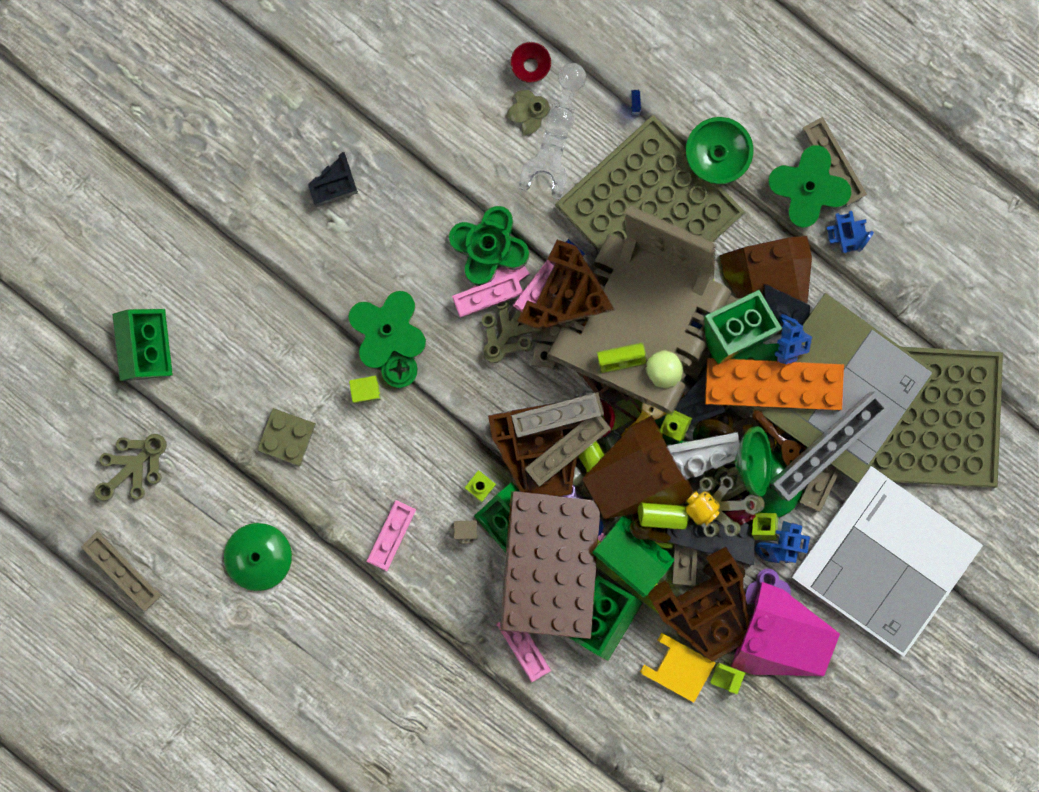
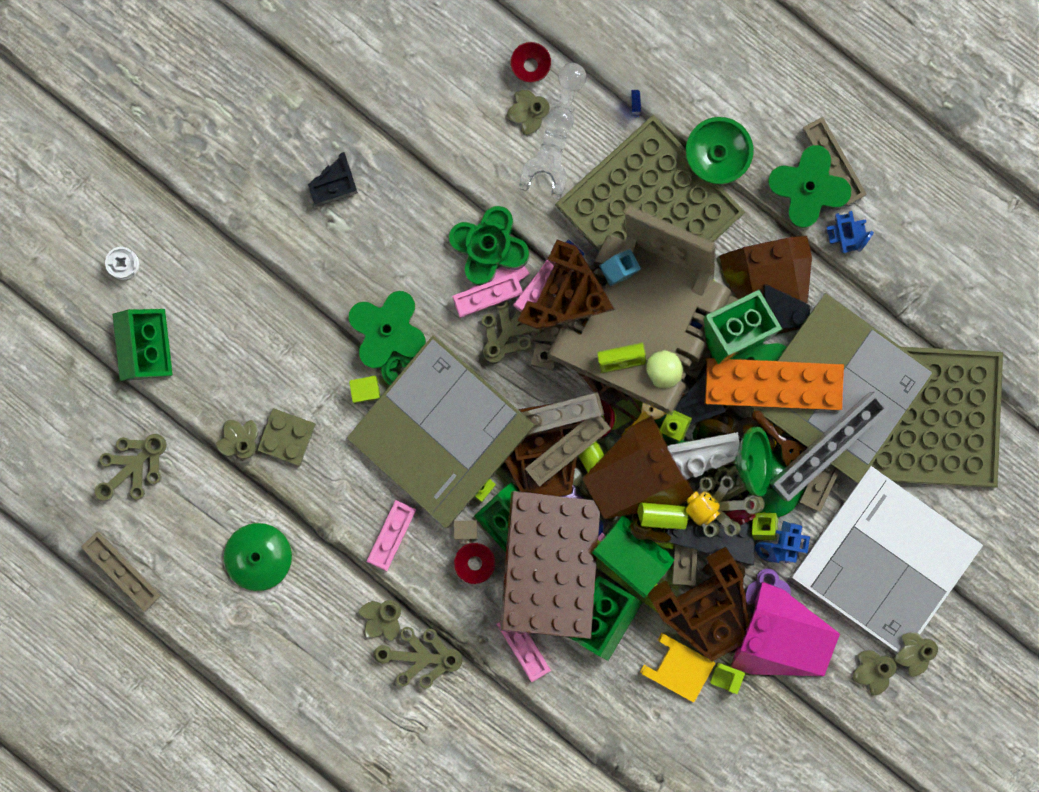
(122, 263): none -> white wheel
(236, 436): none -> olive plate
(379, 621): none -> olive plate
(422, 658): none -> olive plant
(440, 431): none -> tile
(465, 572): none -> dark red piece
(620, 267): none -> medium azure brick
(792, 340): blue piece -> none
(870, 671): none -> olive plate
(913, 654): none -> olive plate

